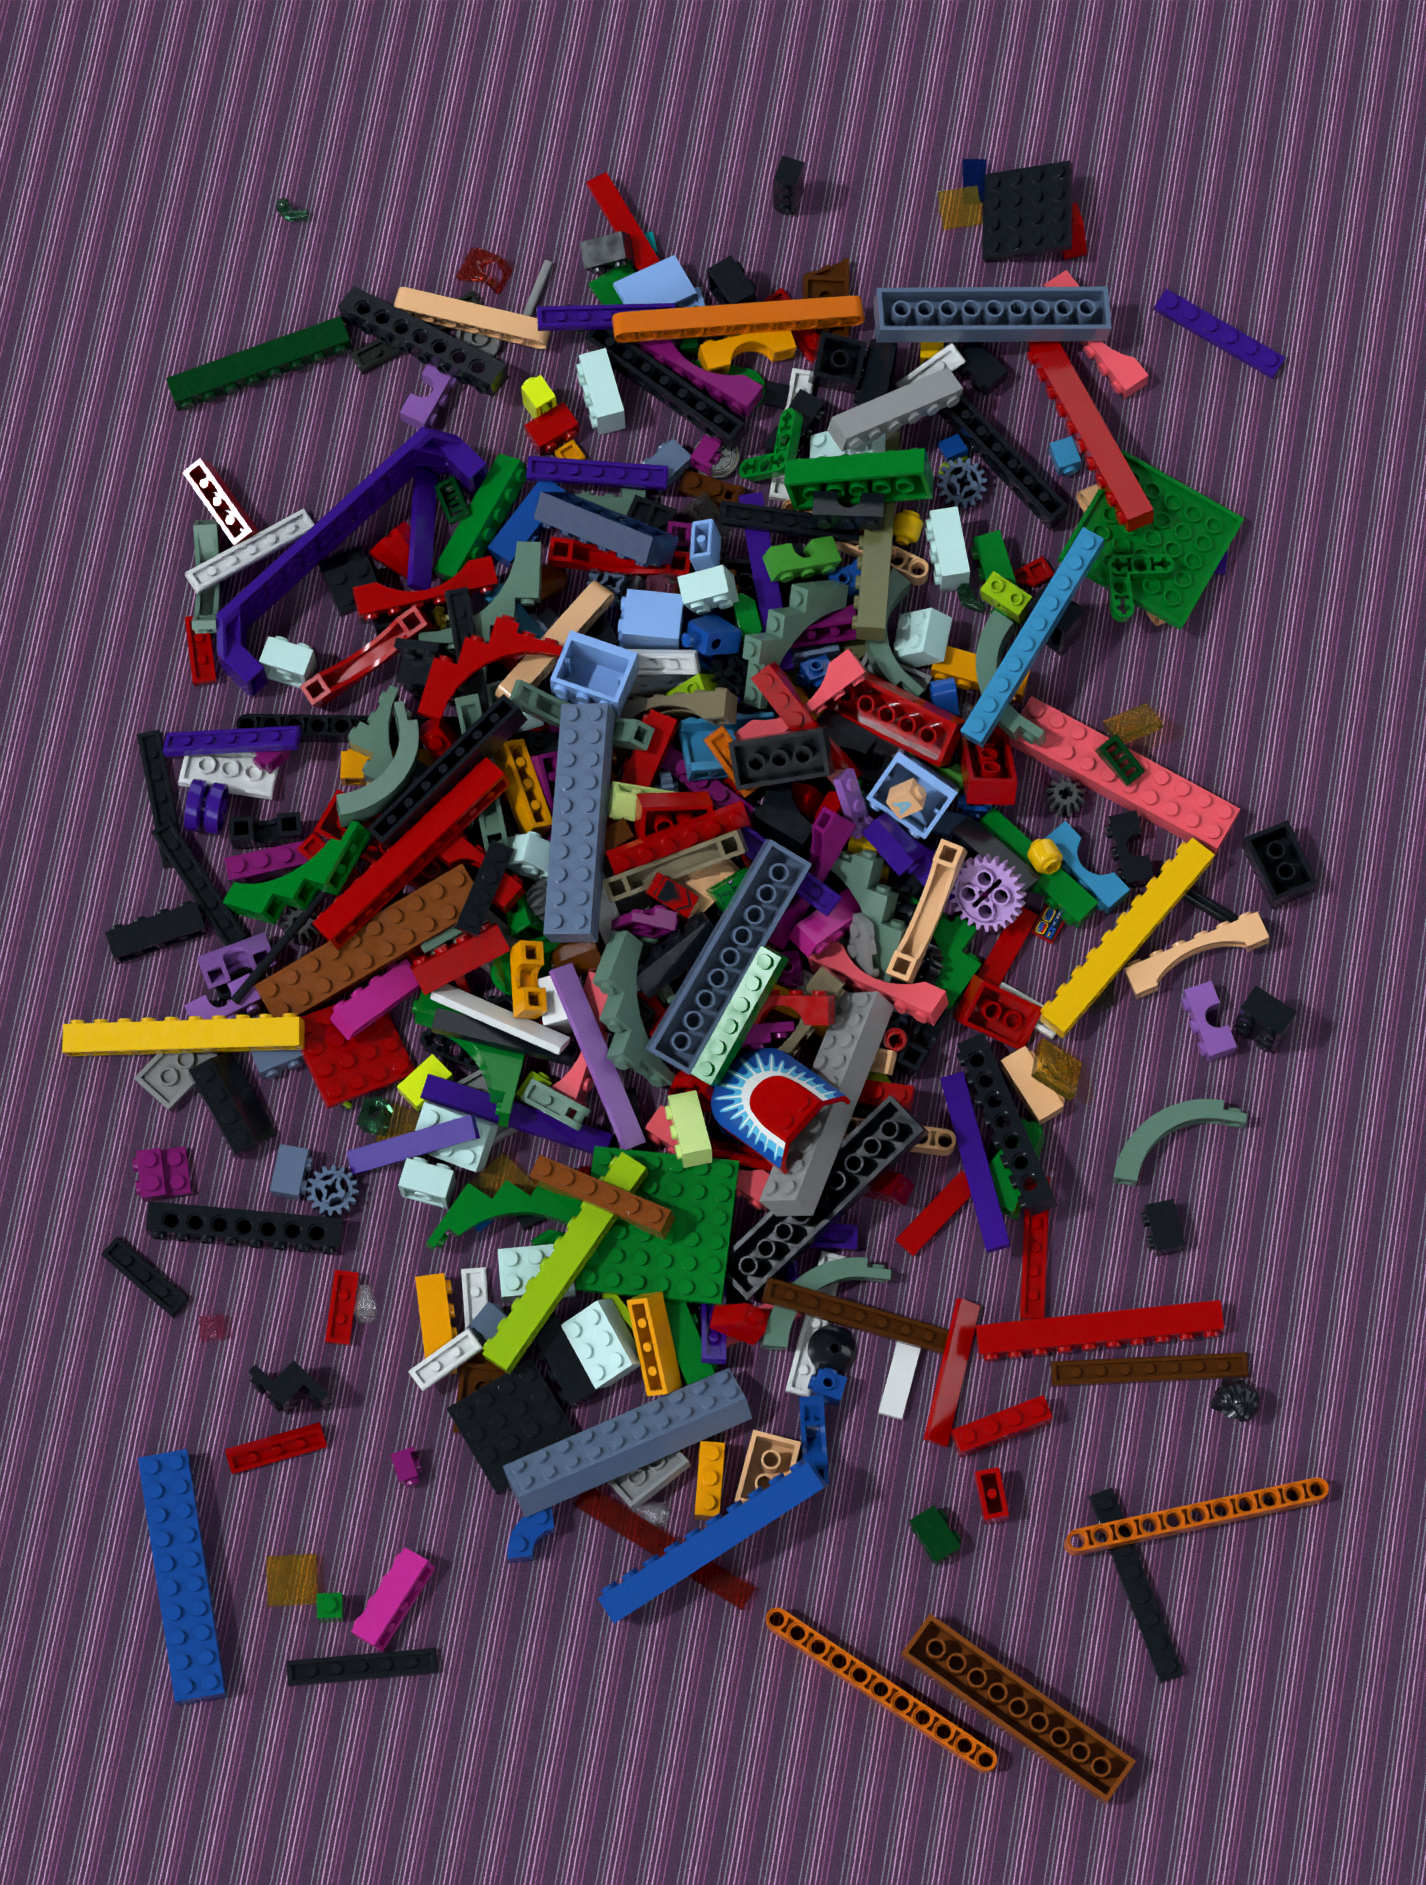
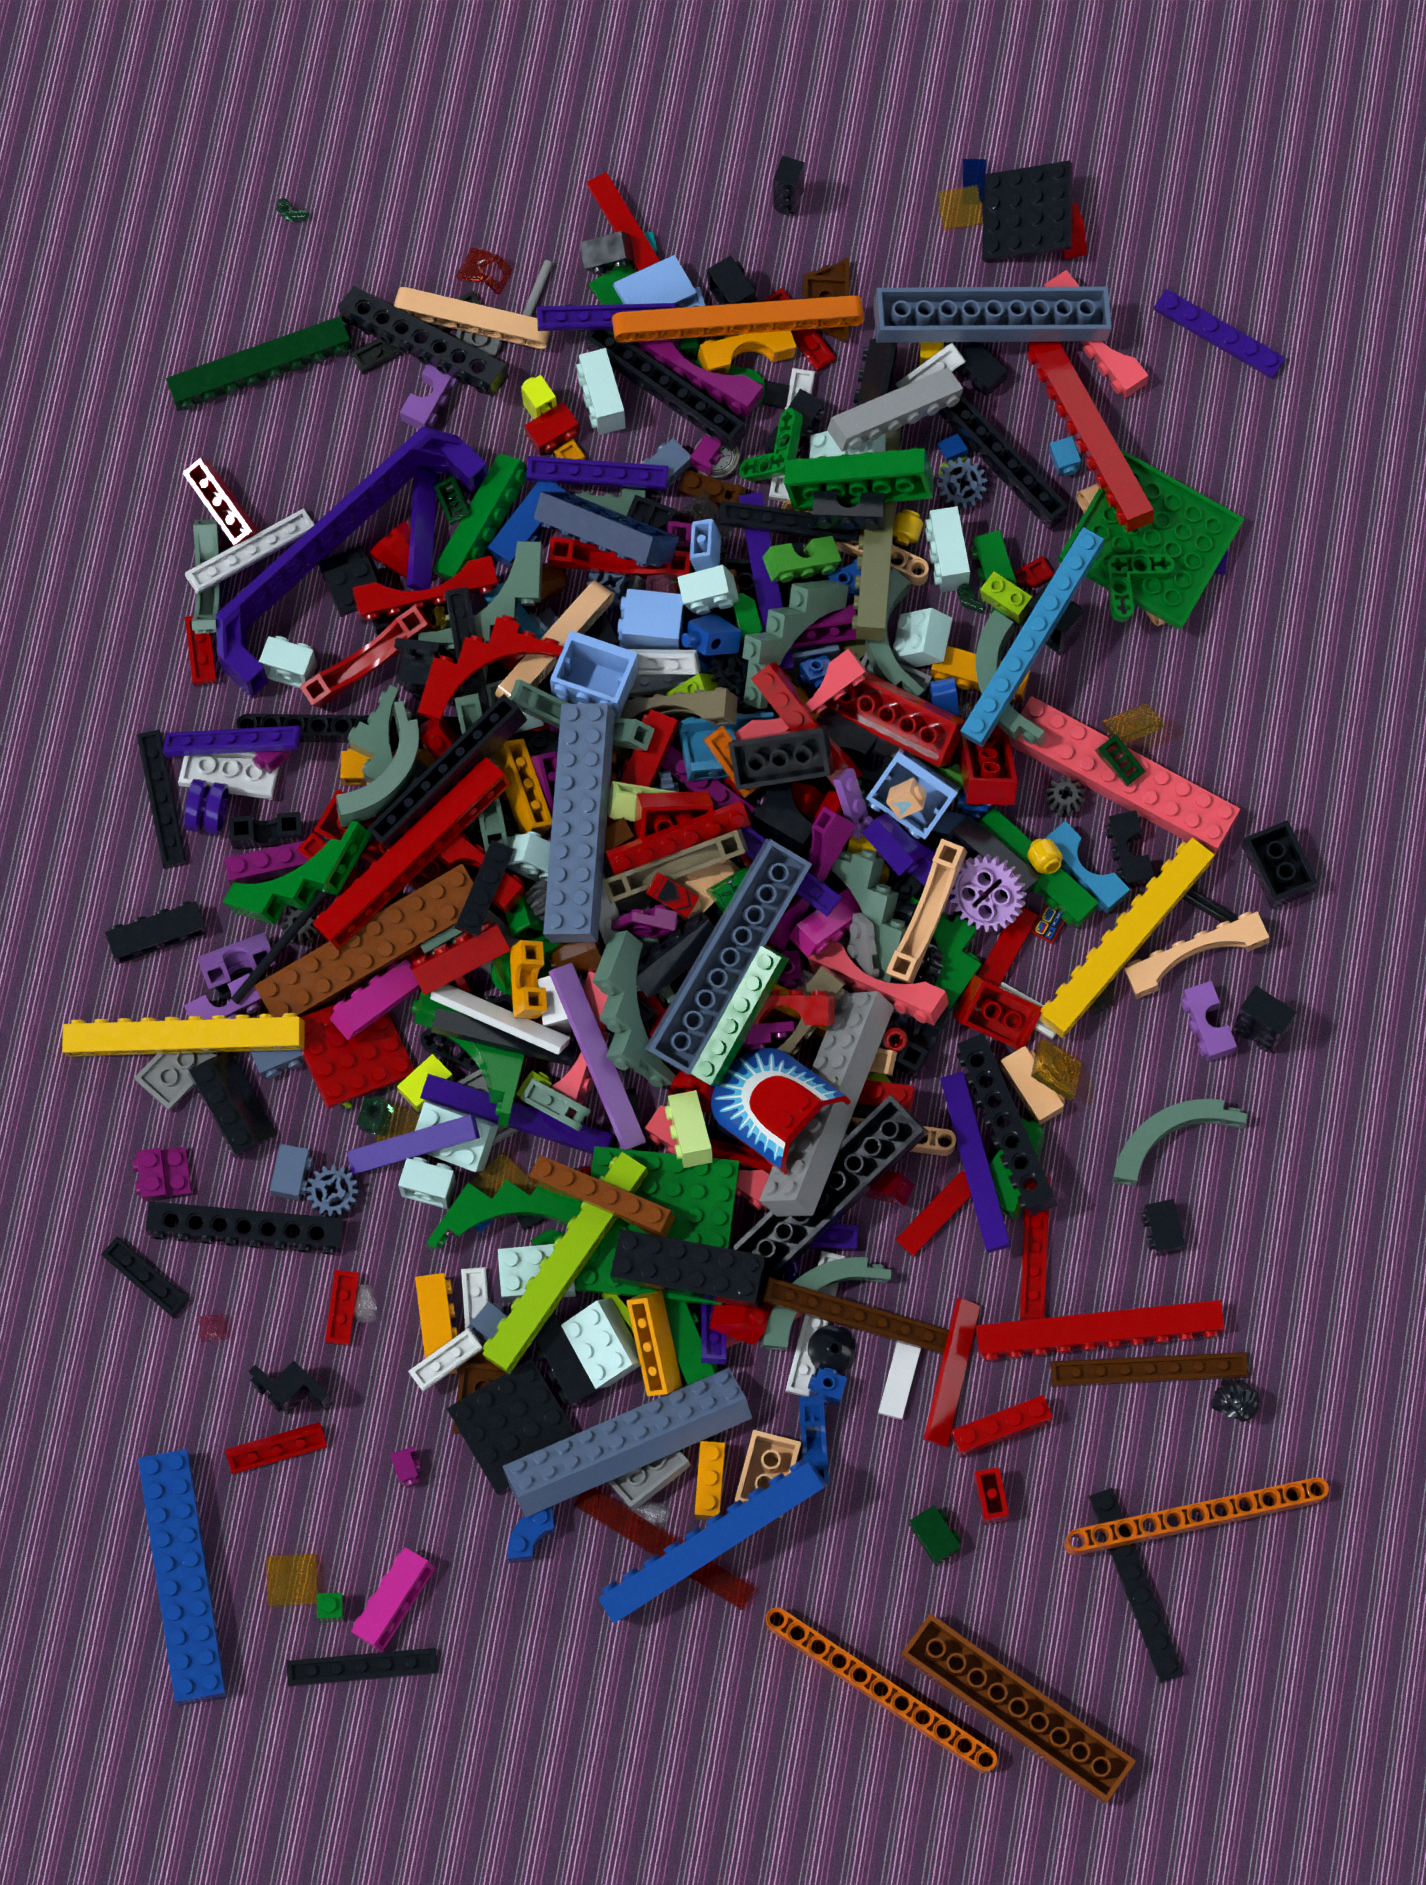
(198, 884): black tile -> none
(688, 1269): none -> black brick
(837, 362): black brick -> none

